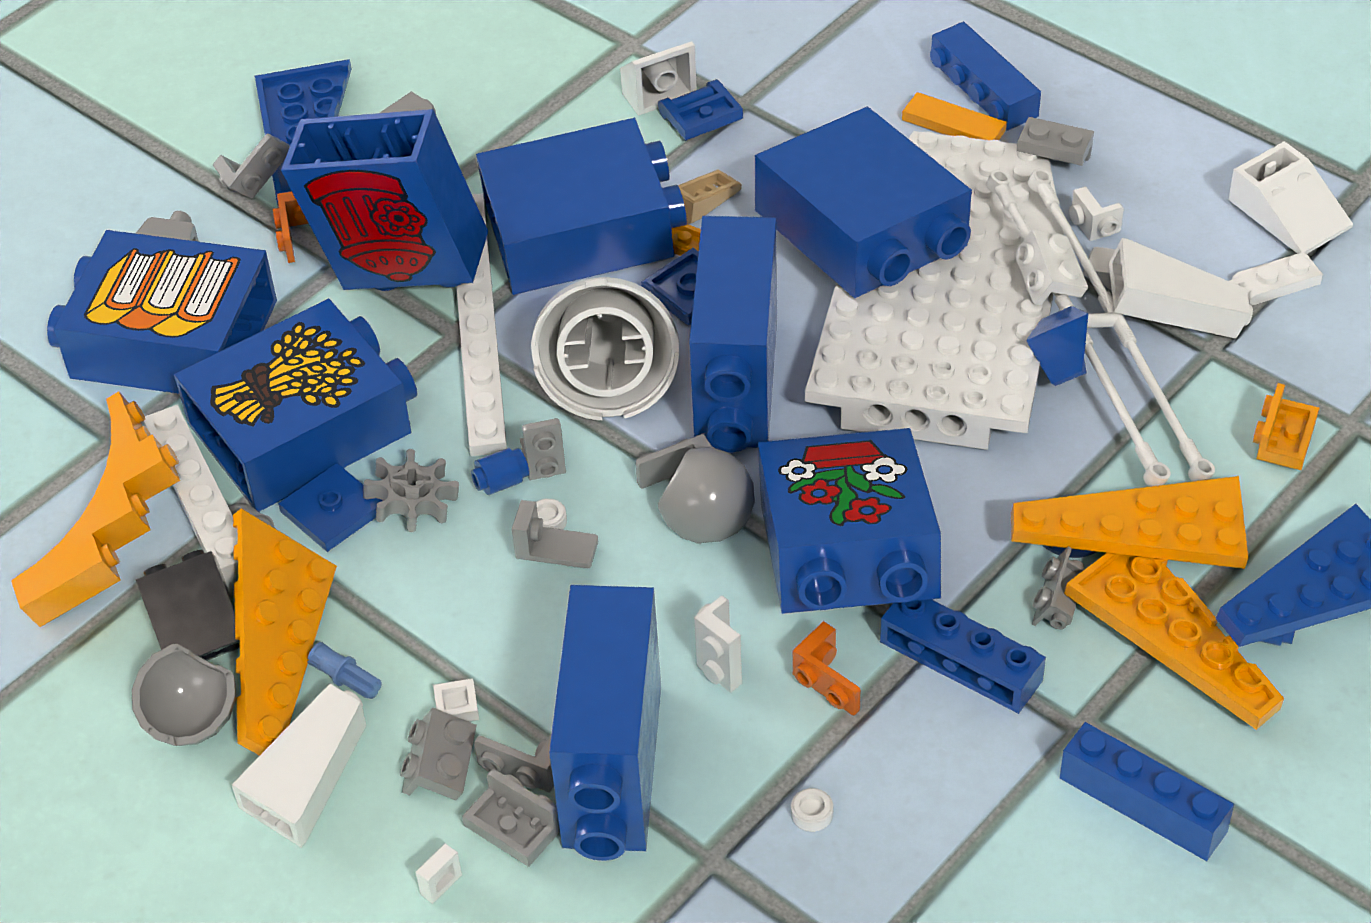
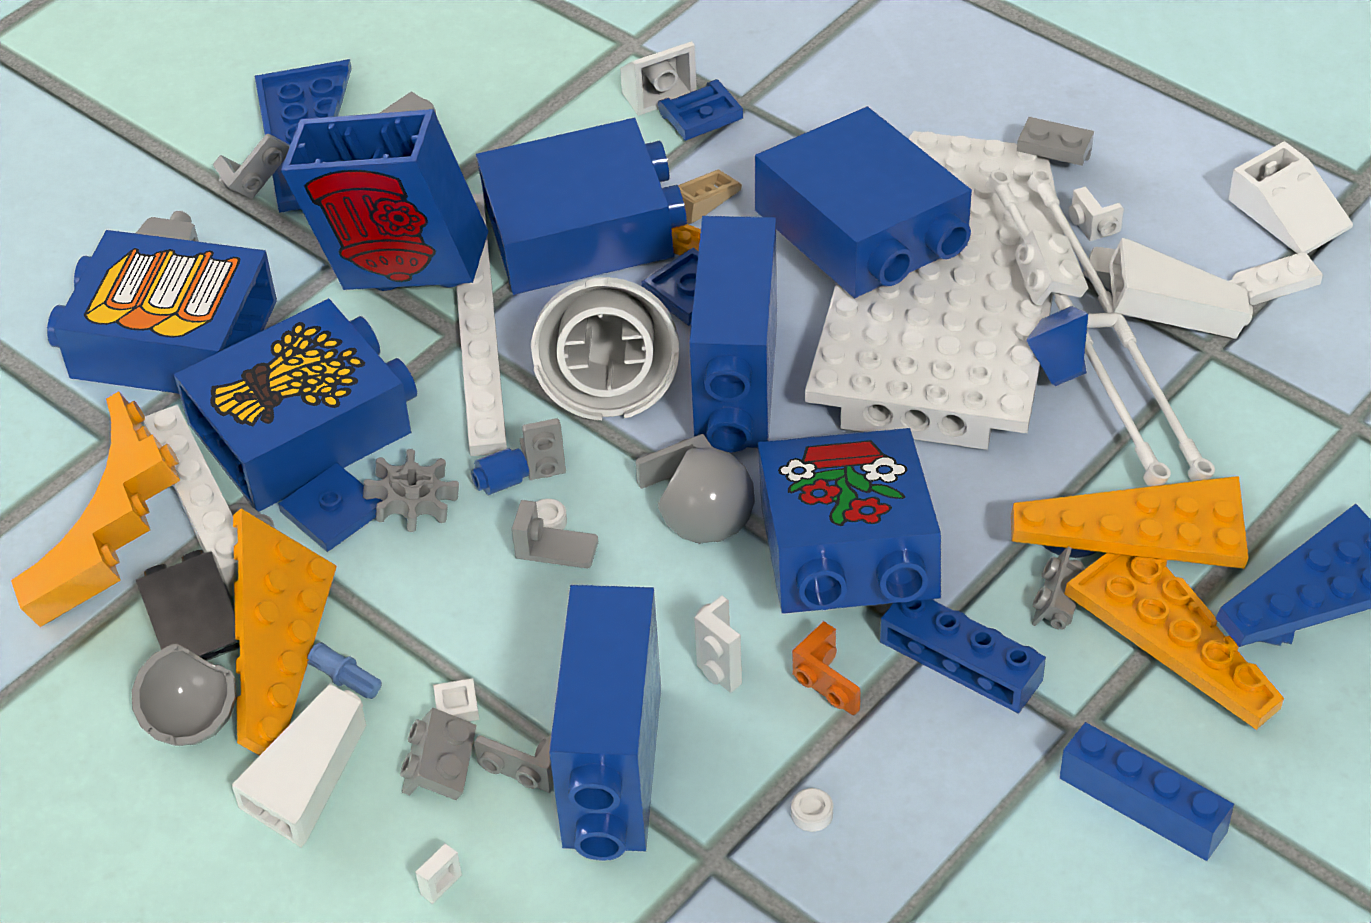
(285, 216): orange bracket -> none
(513, 818): light grey bracket -> none
(952, 119): light orange tile -> none
(985, 75): blue brick -> none
(1286, 431): light orange bracket -> none

